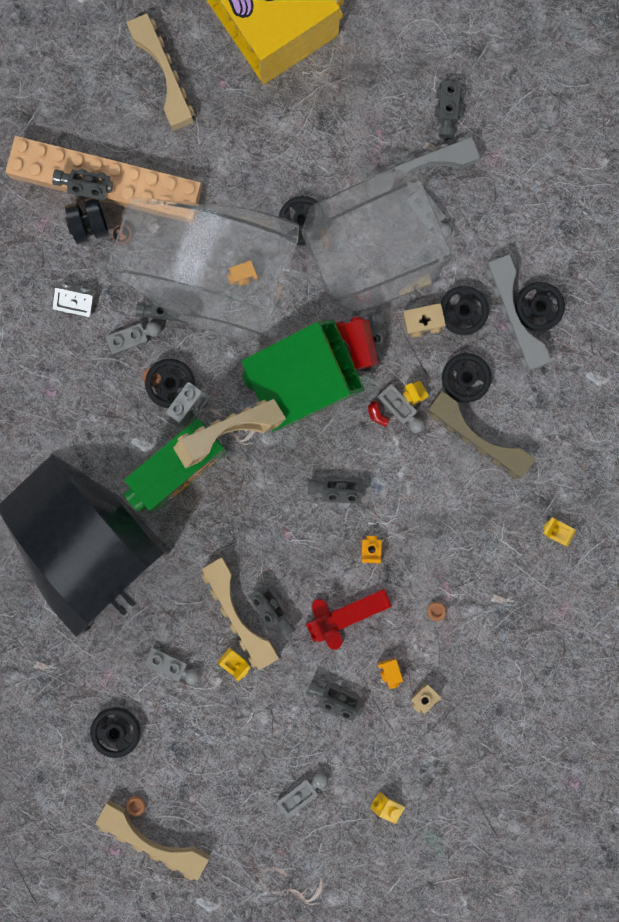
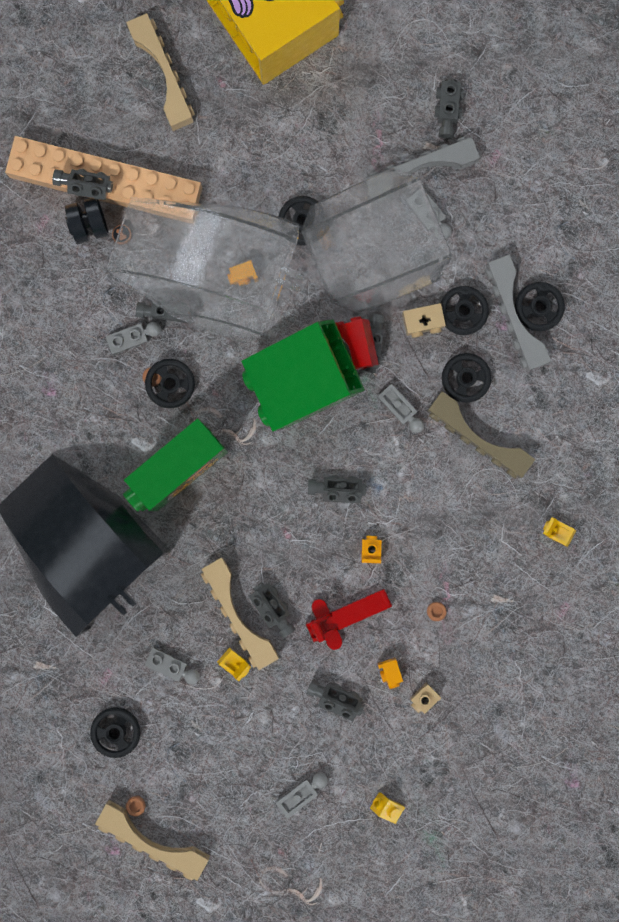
(74, 299): bracket -> none
(187, 404): light grey bracket -> none
(261, 419): tan arch -> none
(375, 415): red arm -> none
(415, 393): yellow bracket -> none

